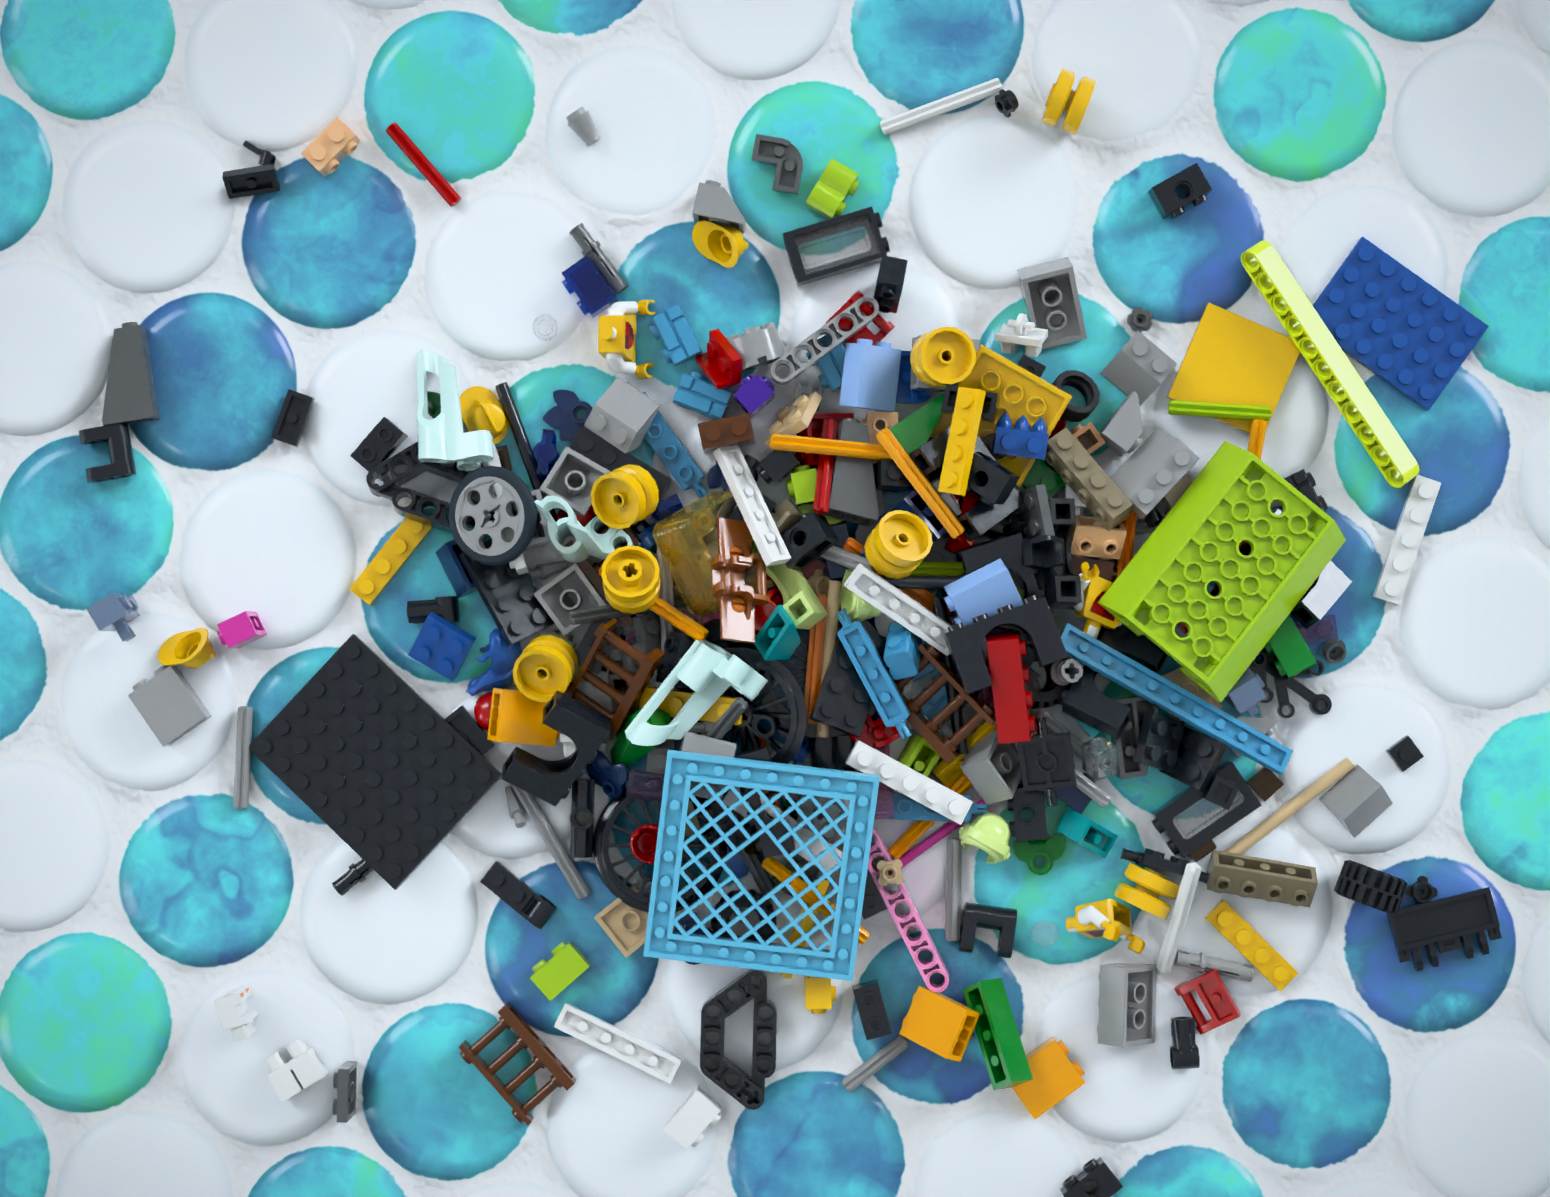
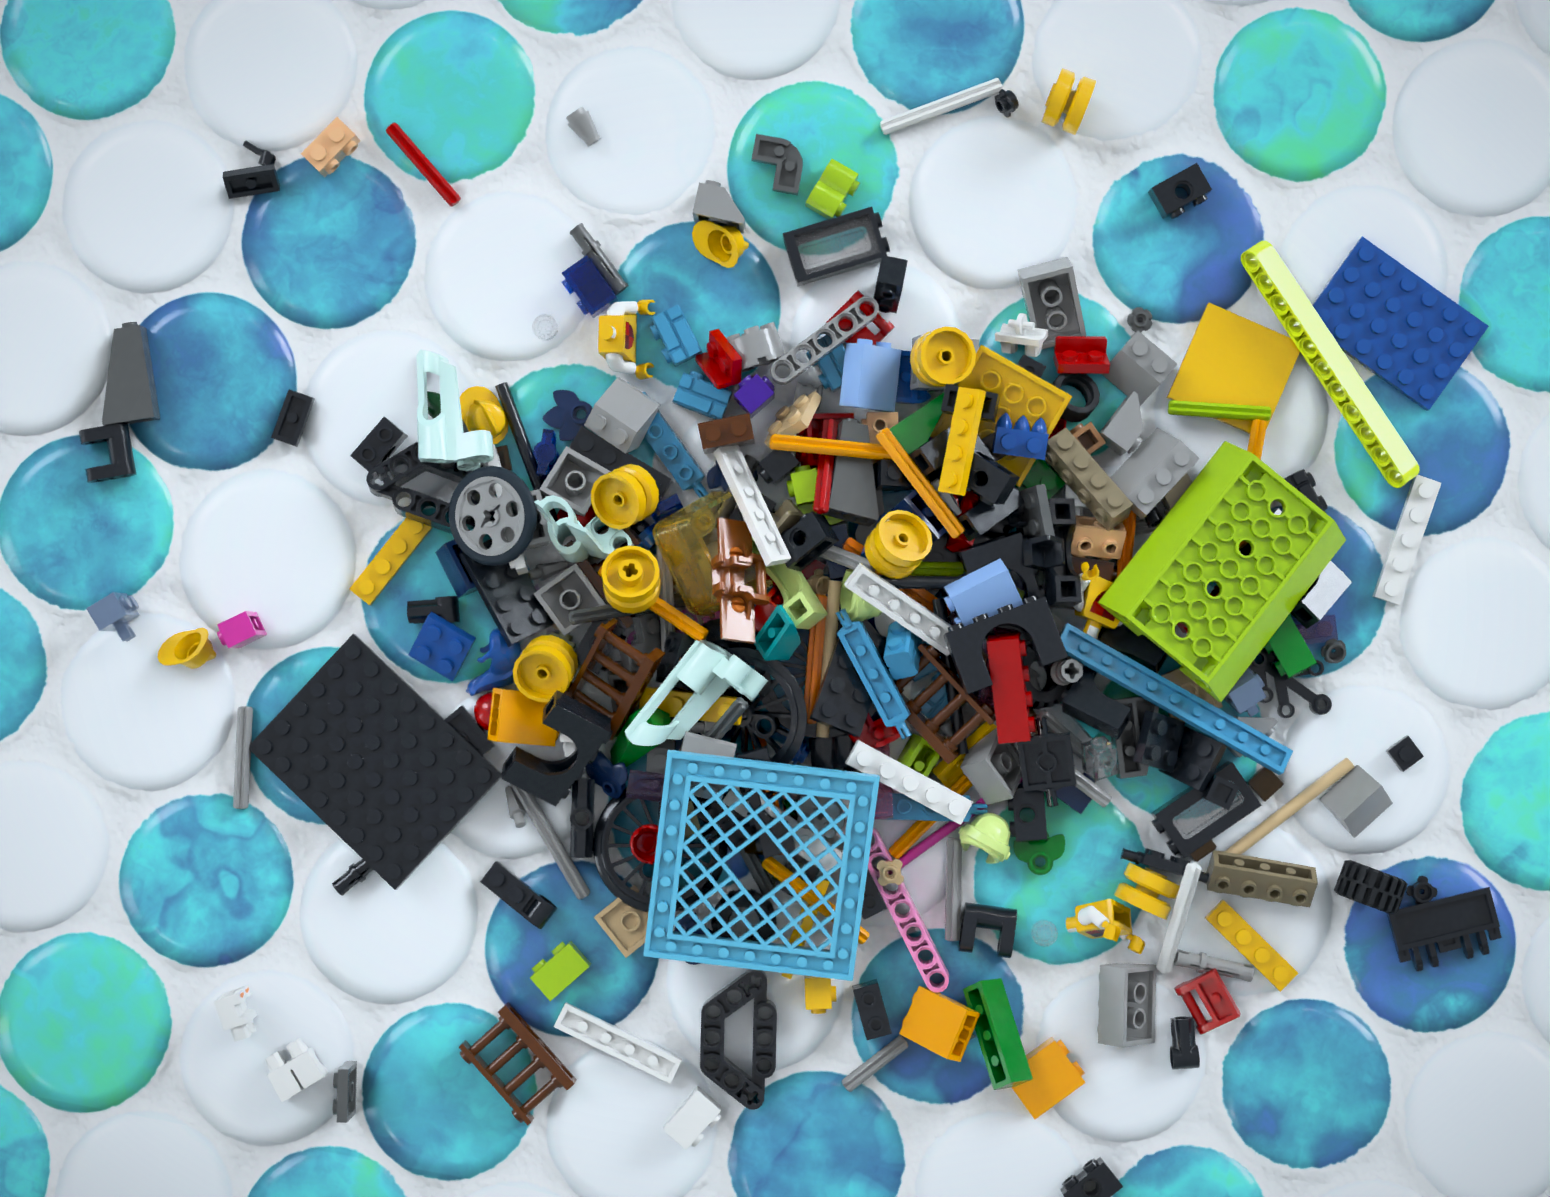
(169, 704): light grey brick -> none
(1081, 354): none -> red bracket
(1086, 832): teal slope -> none

